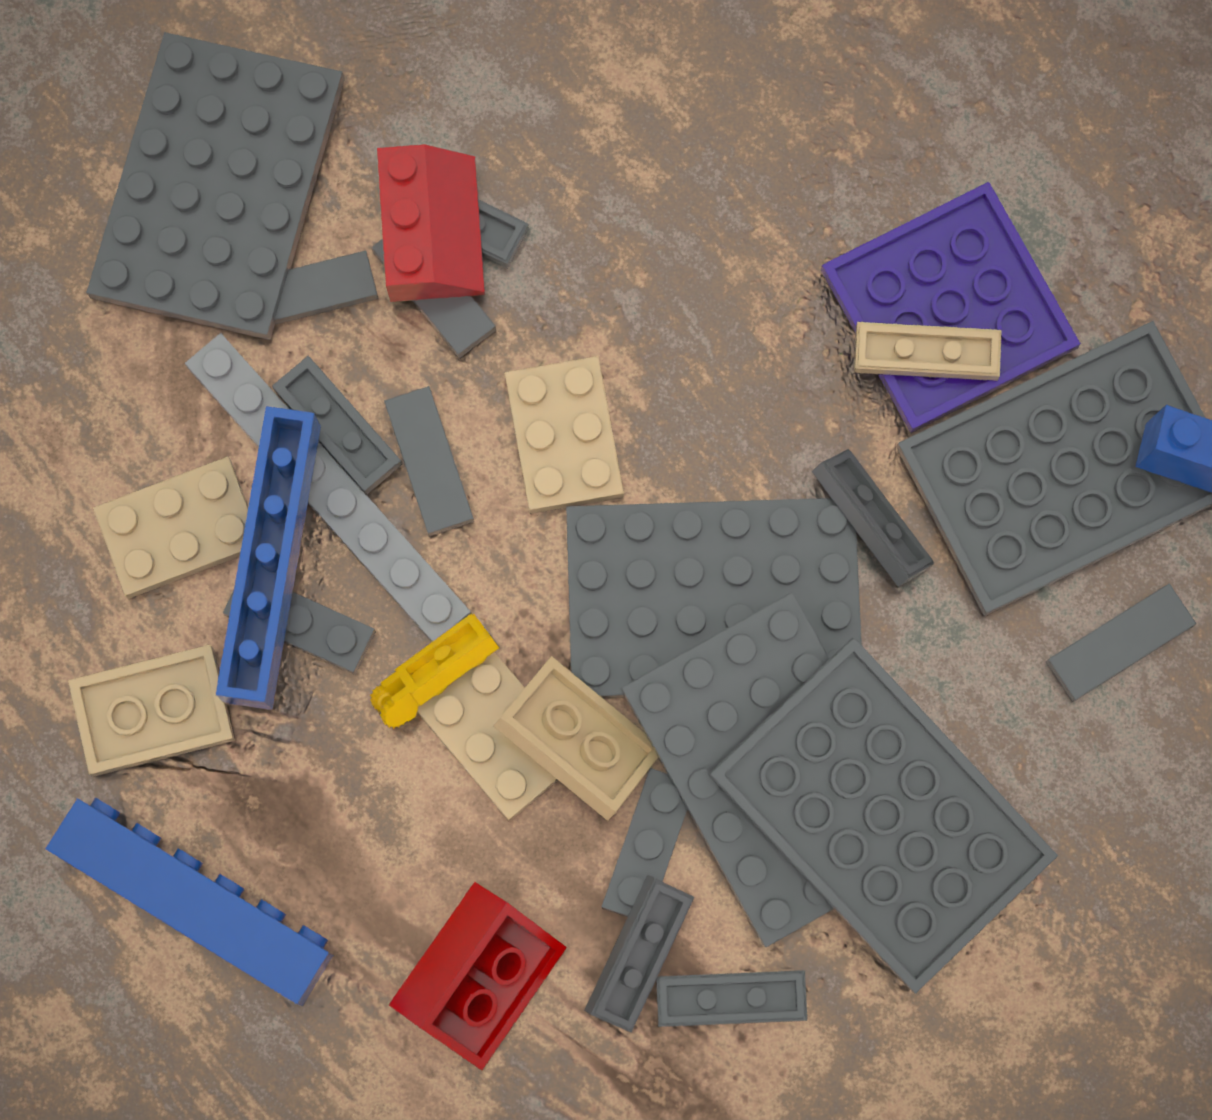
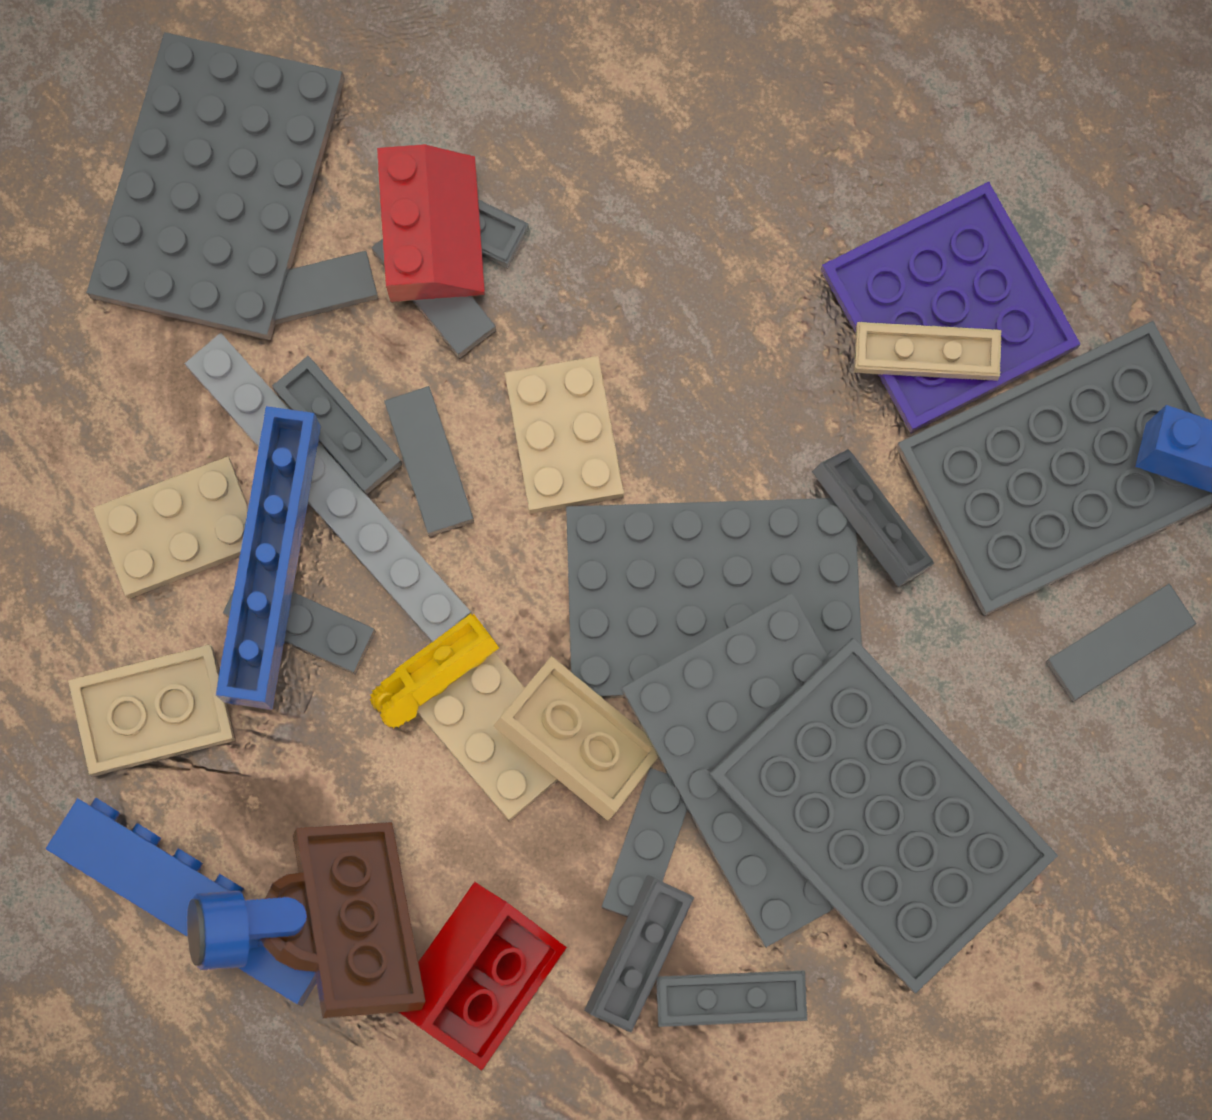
(333, 918): none -> reddish brown plate

